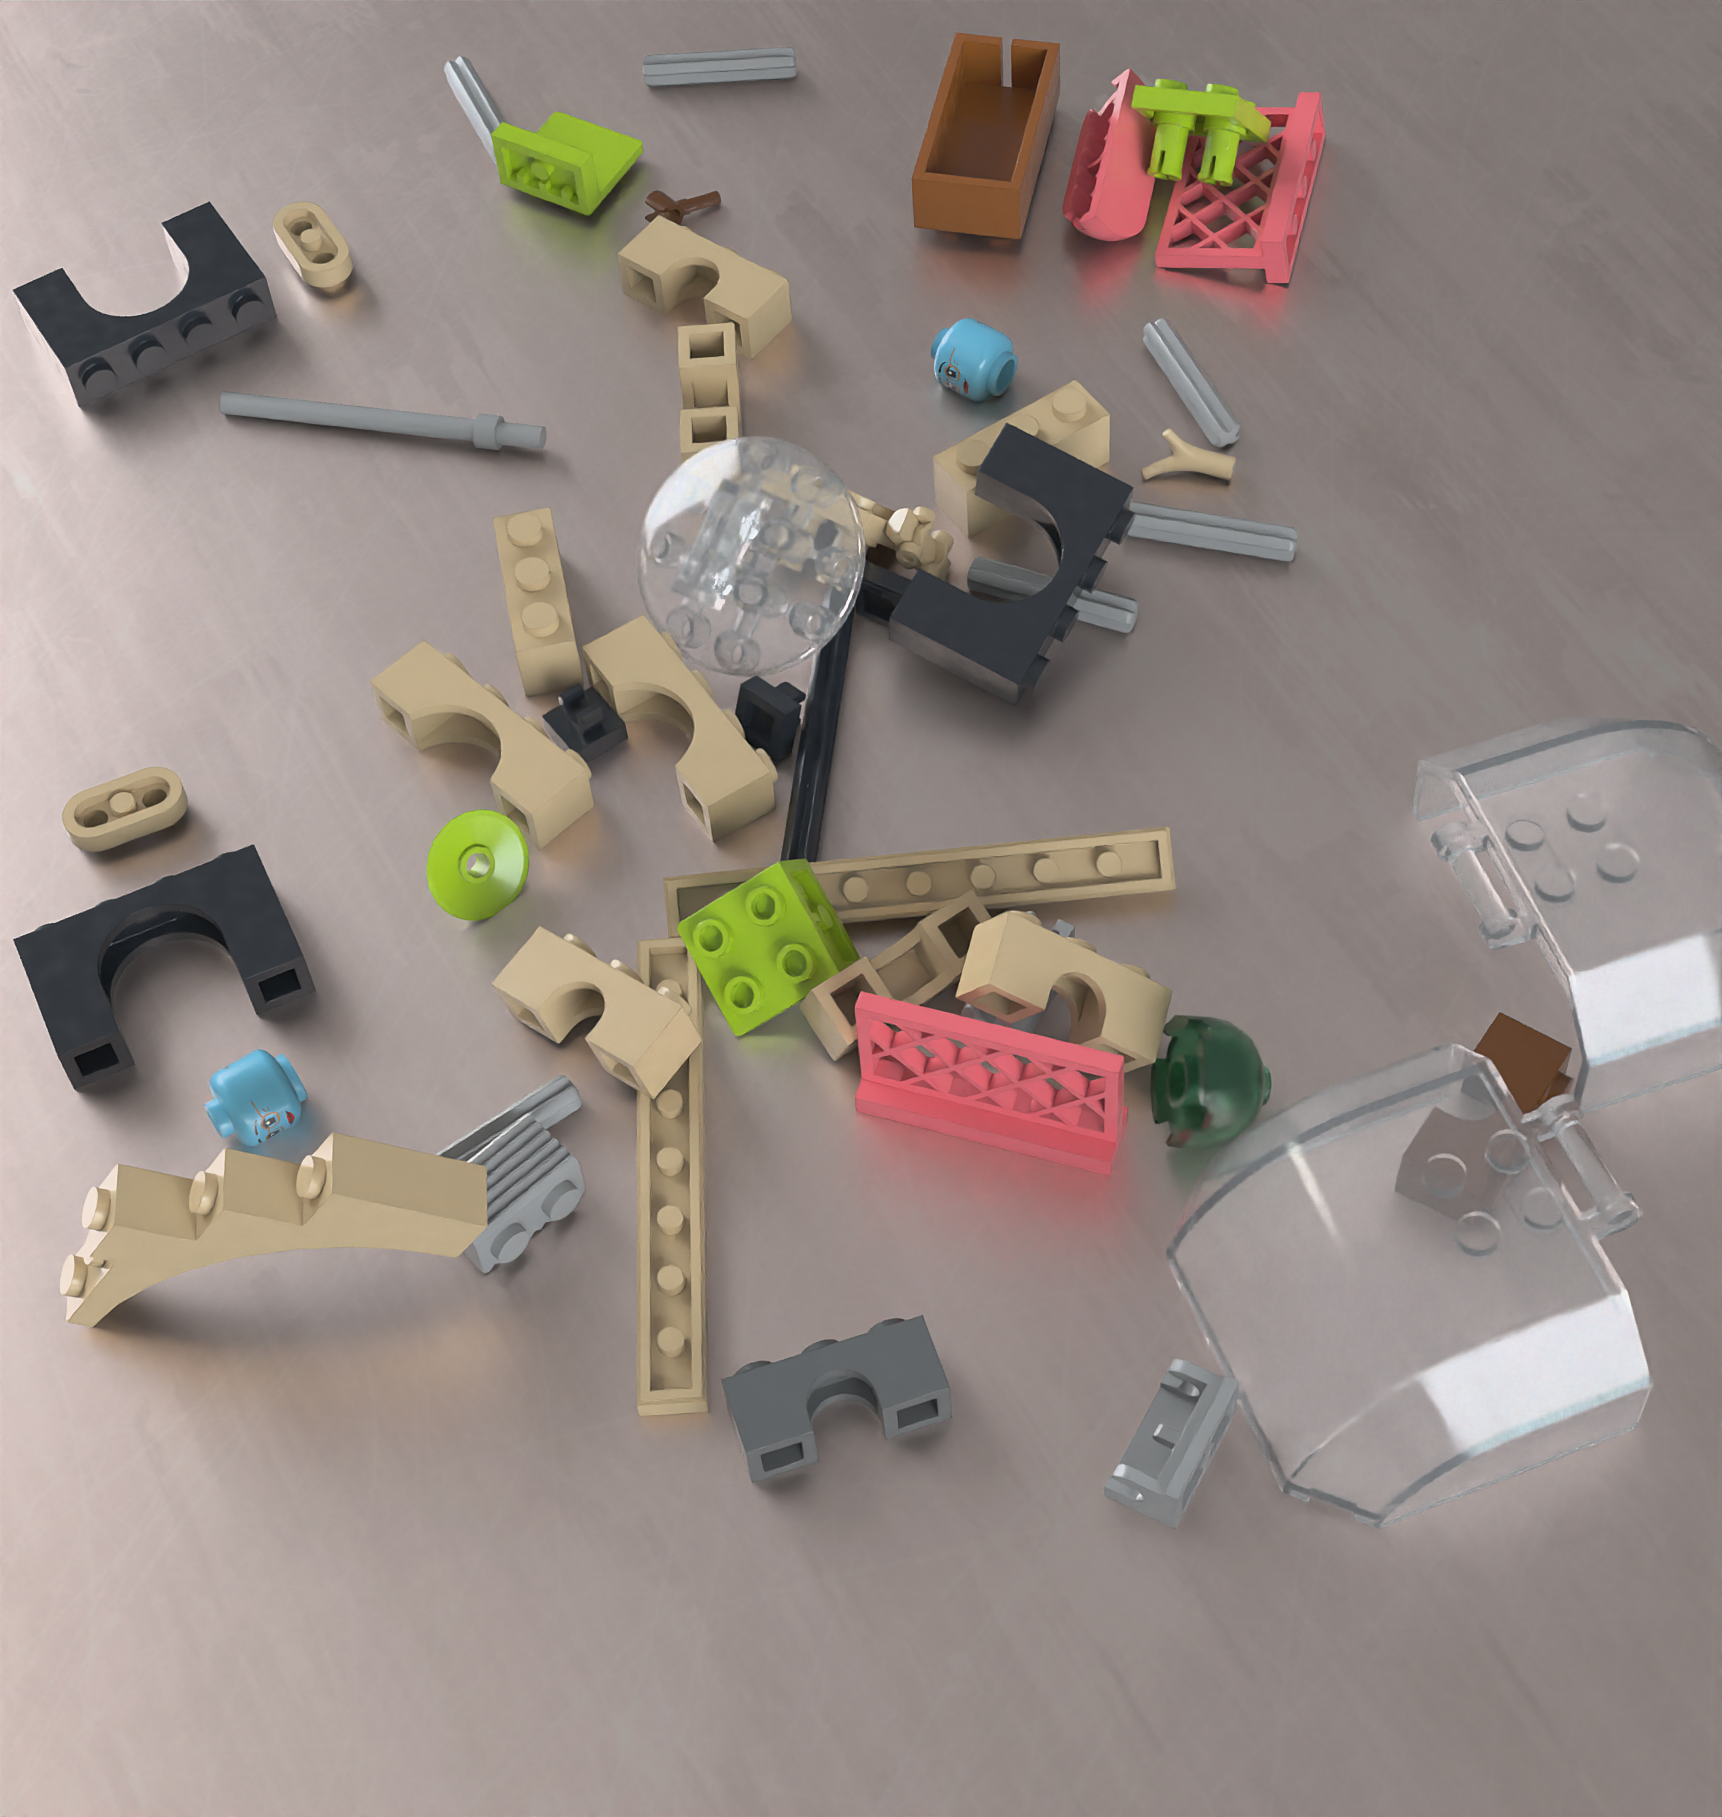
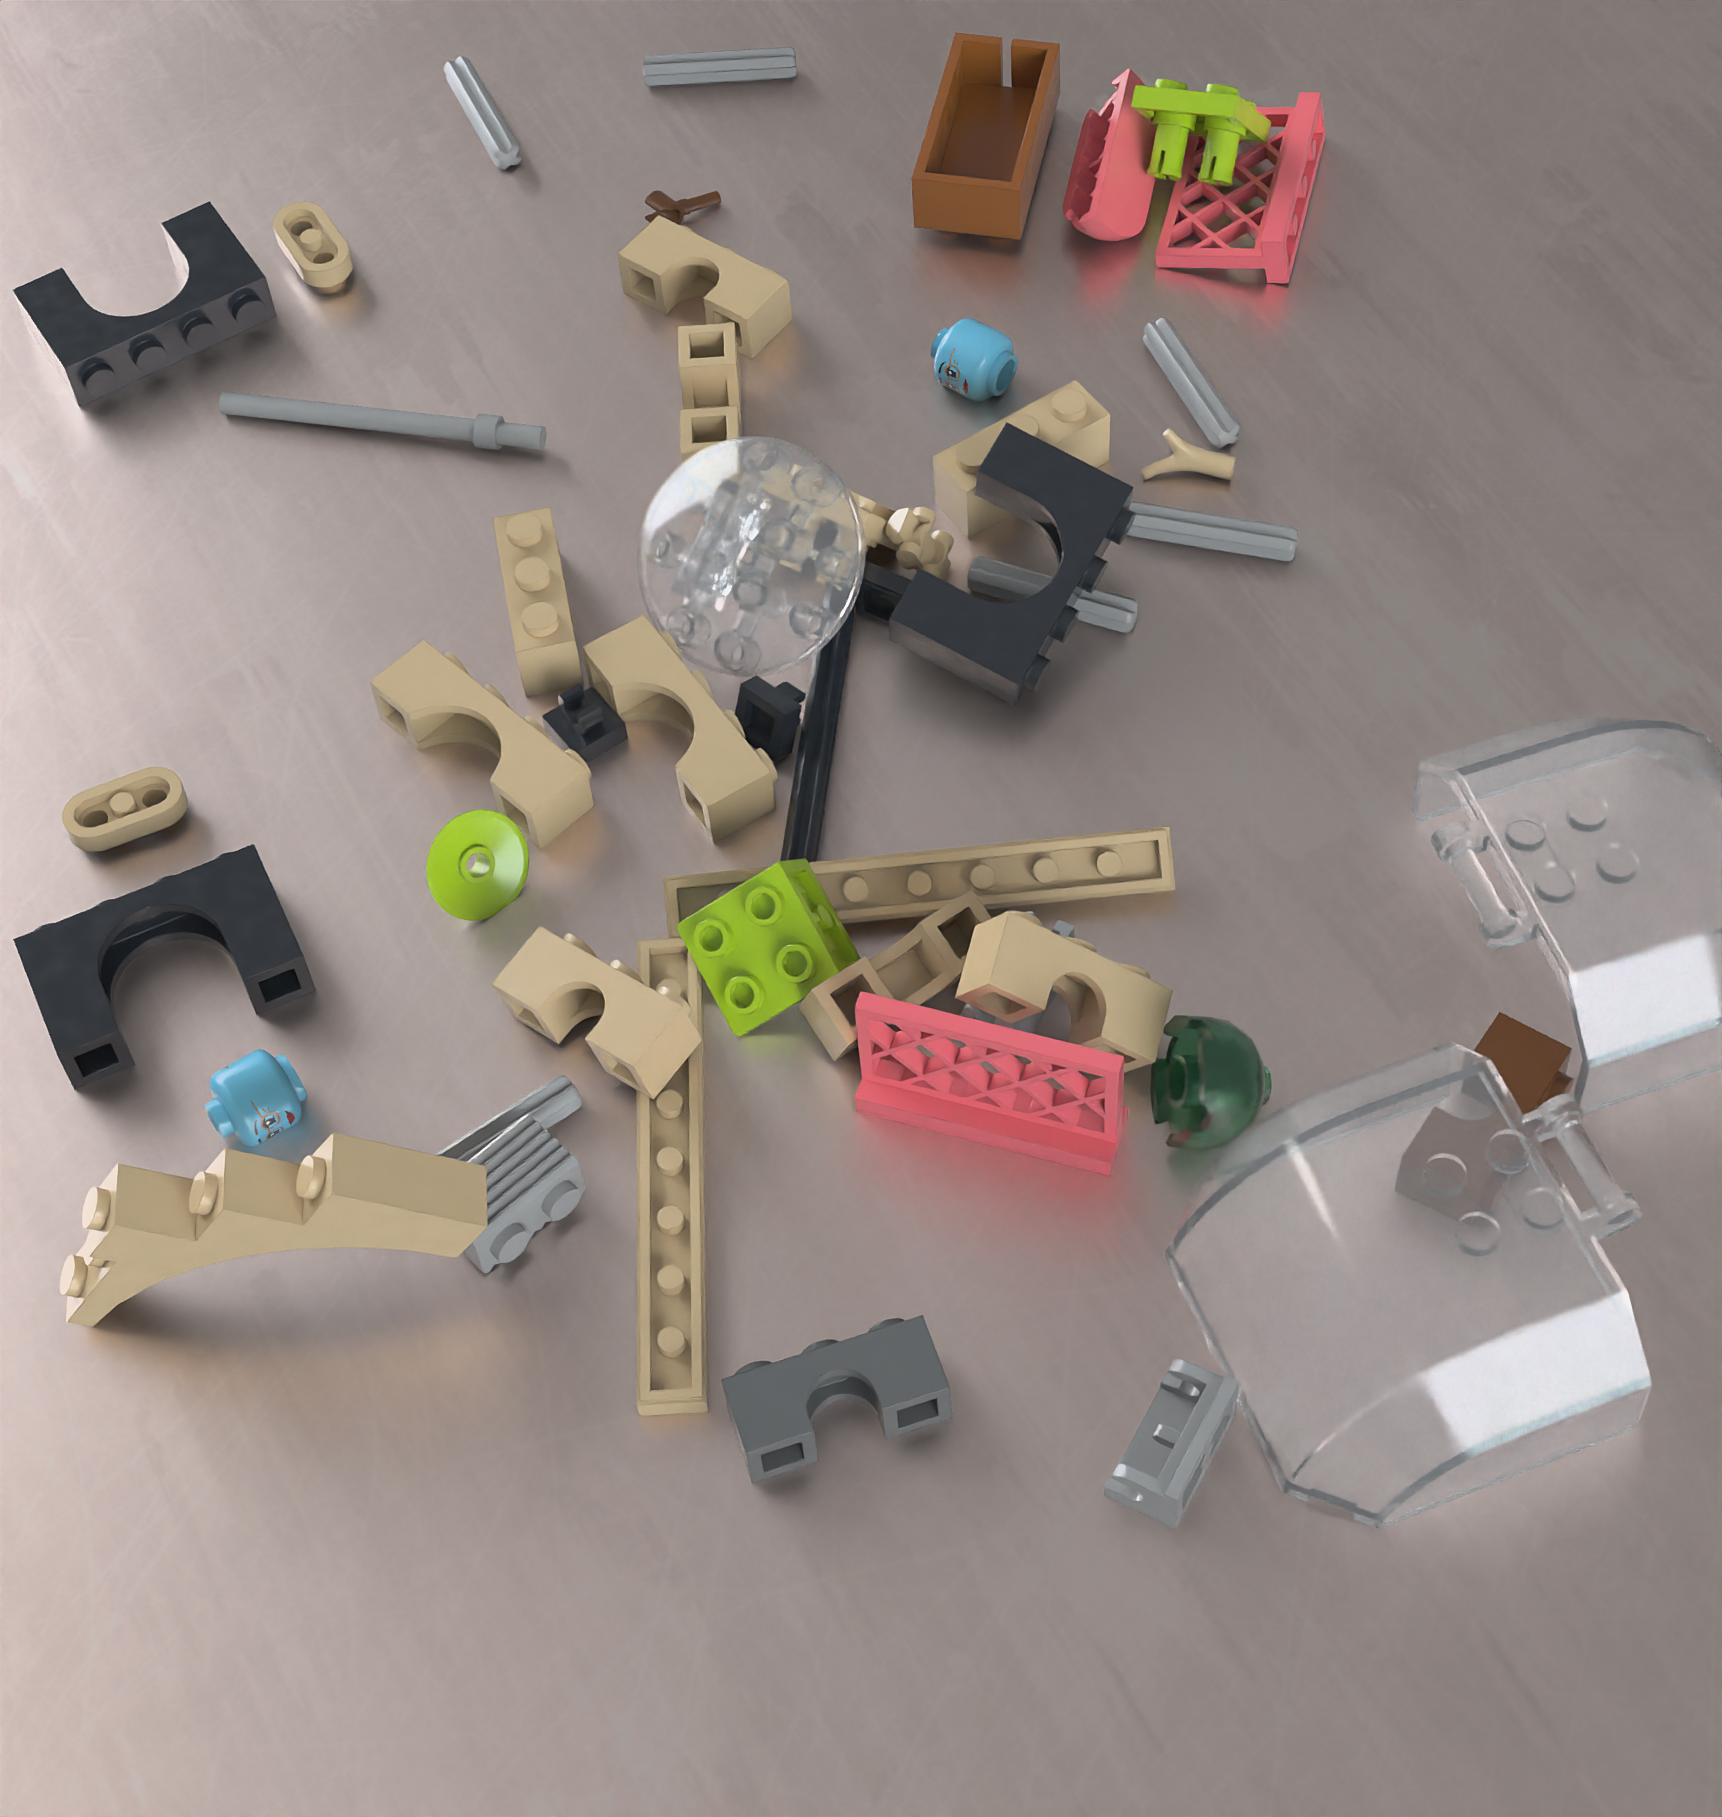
(564, 160): lime bracket -> none

